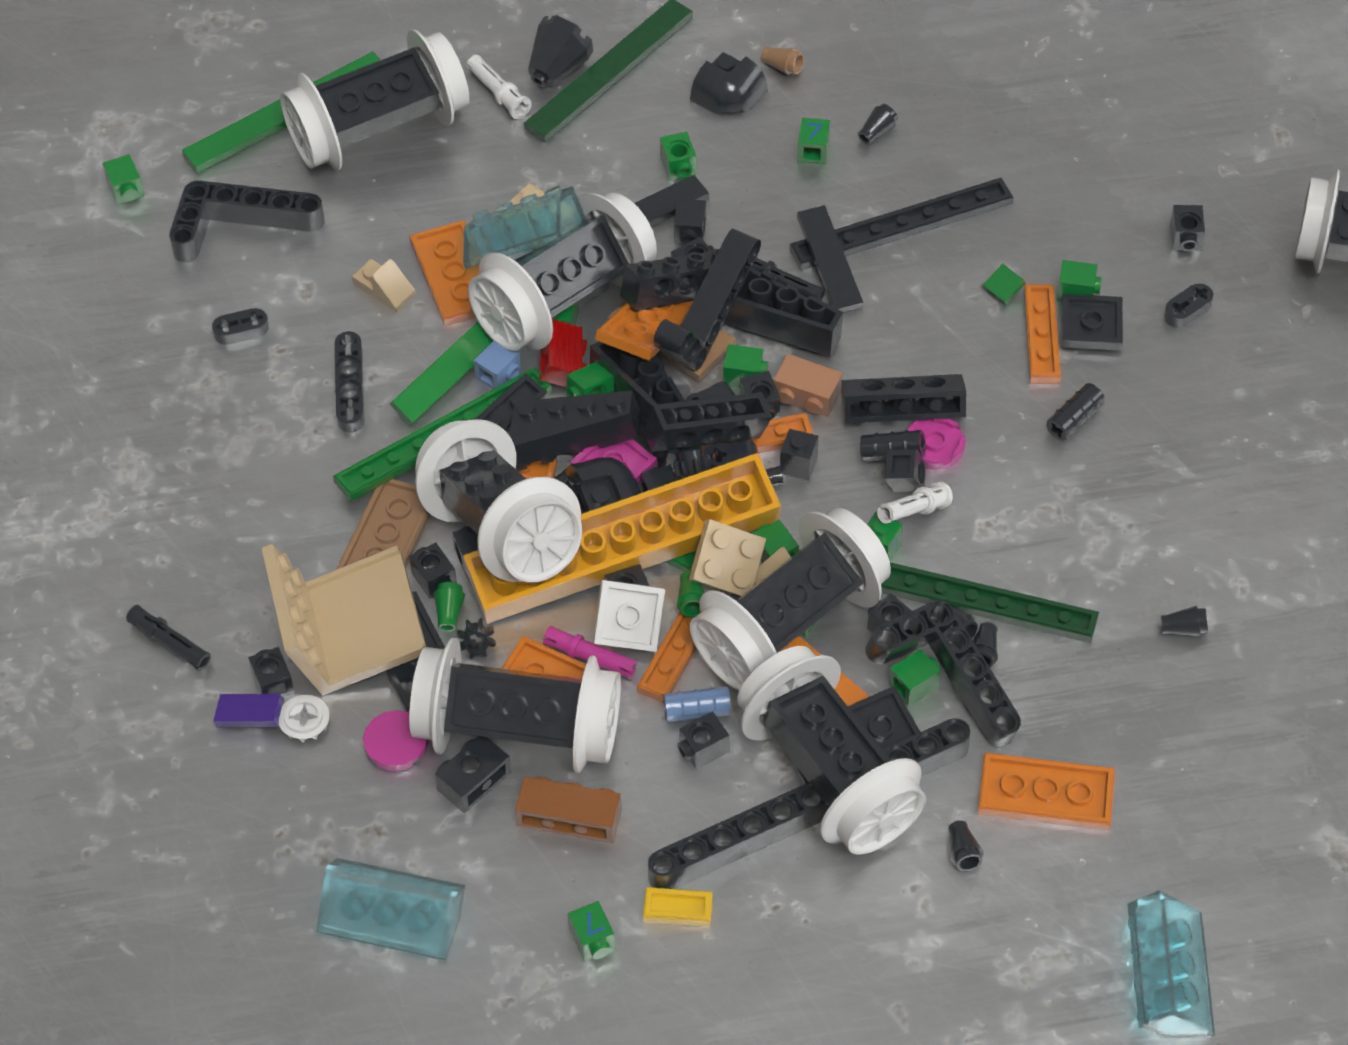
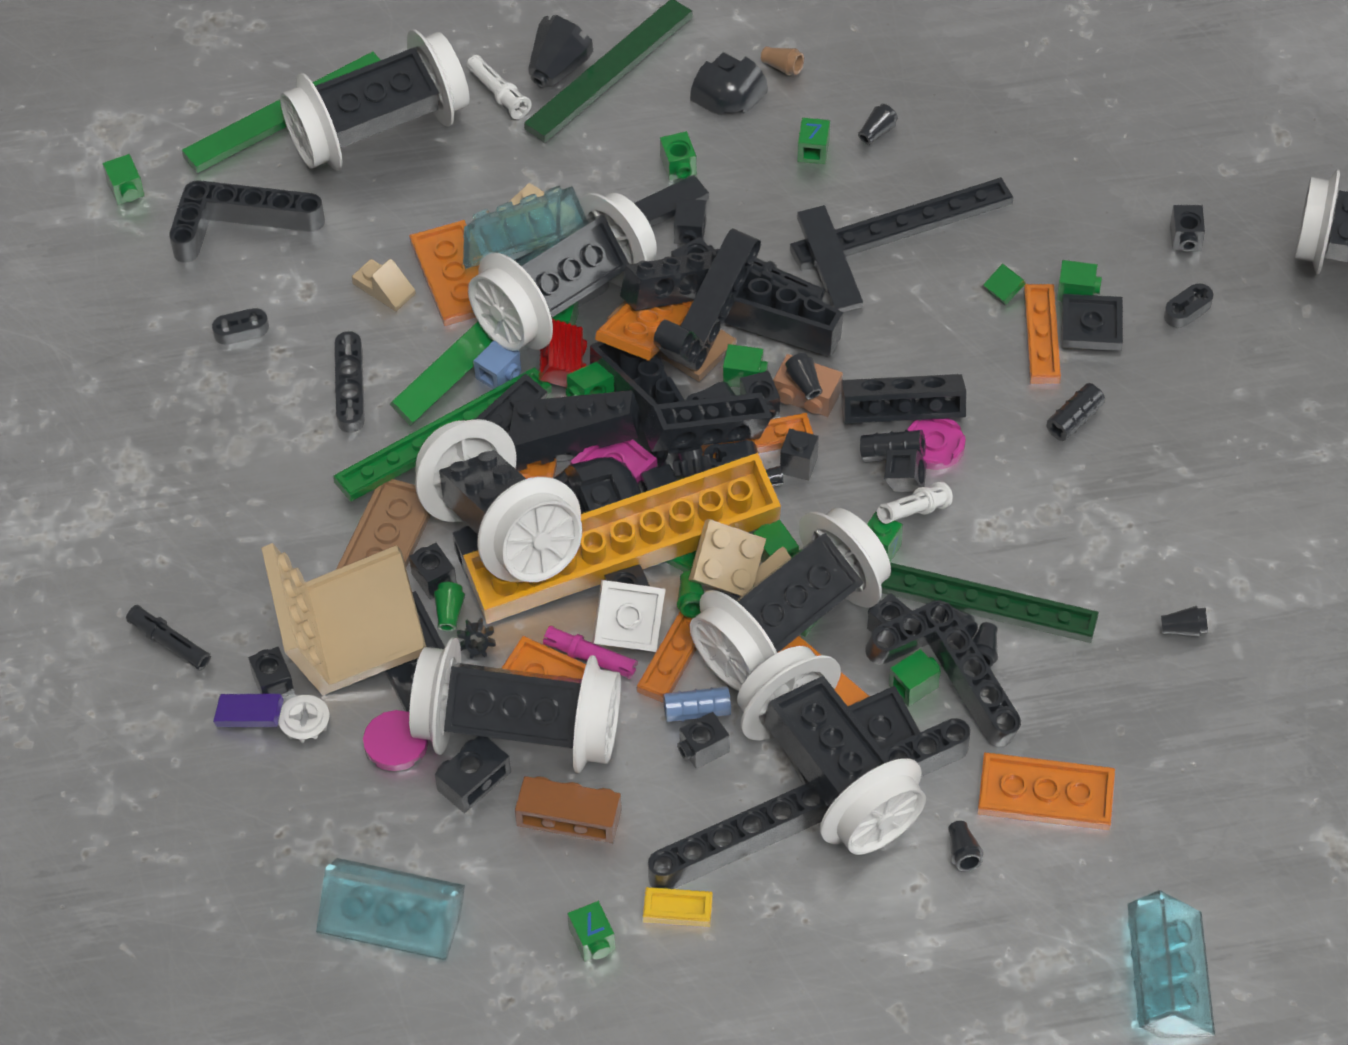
(804, 375): none -> black cone

